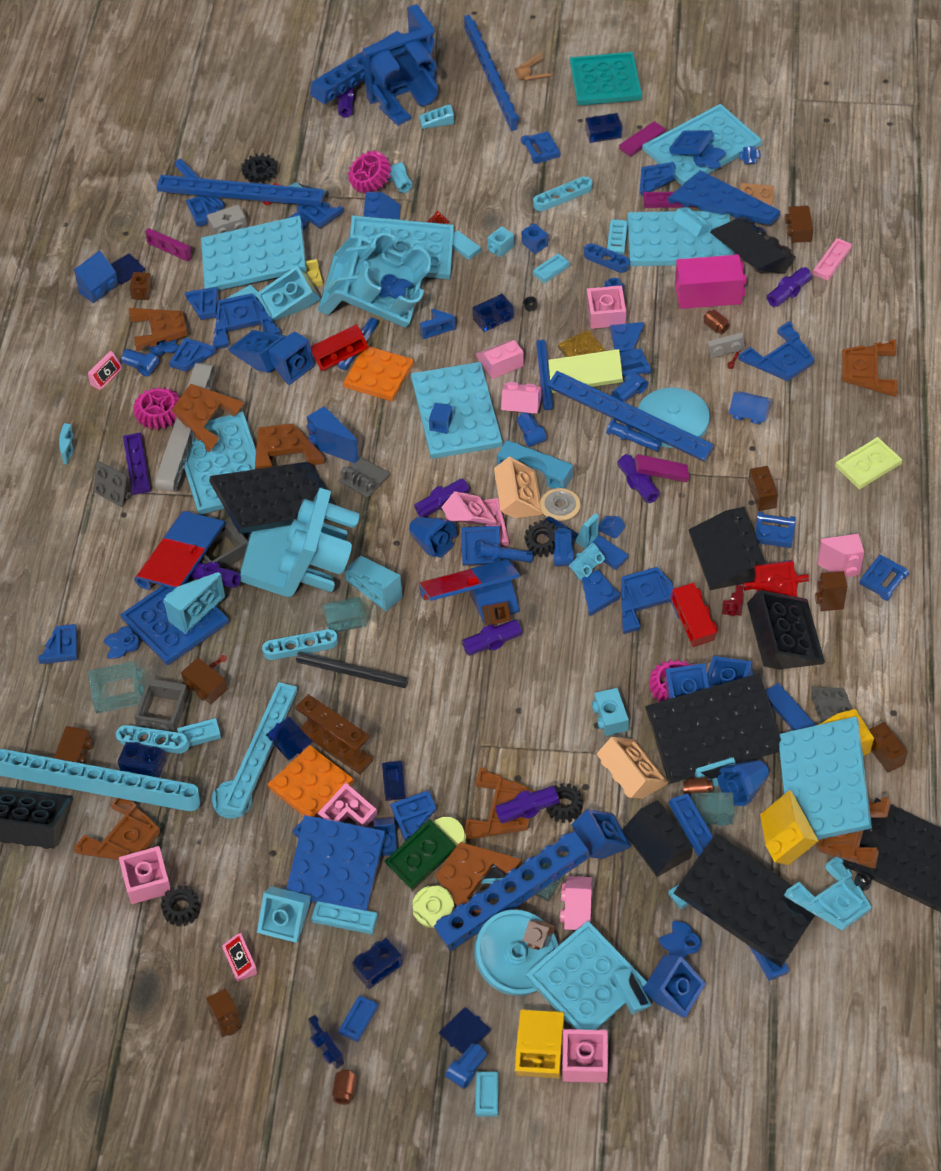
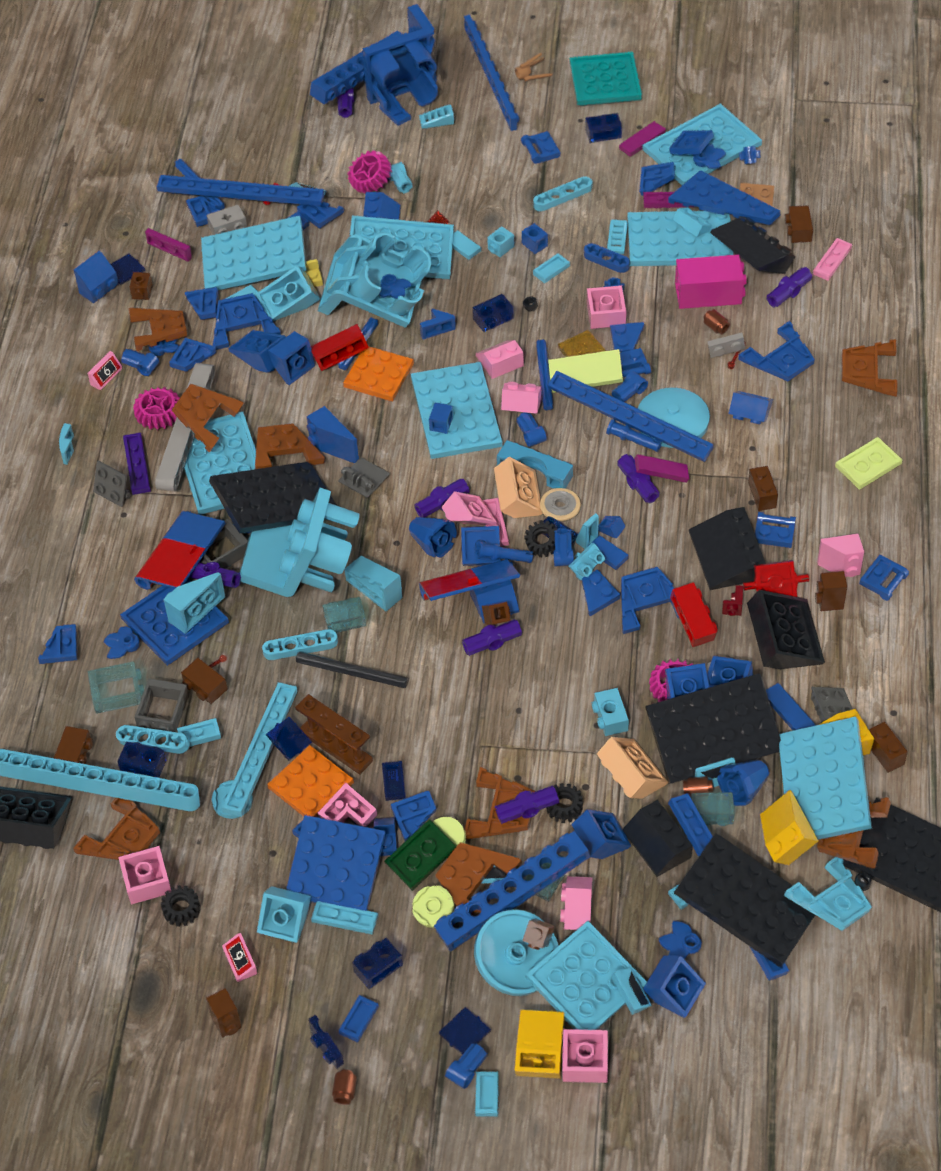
(259, 168): black gear -> none

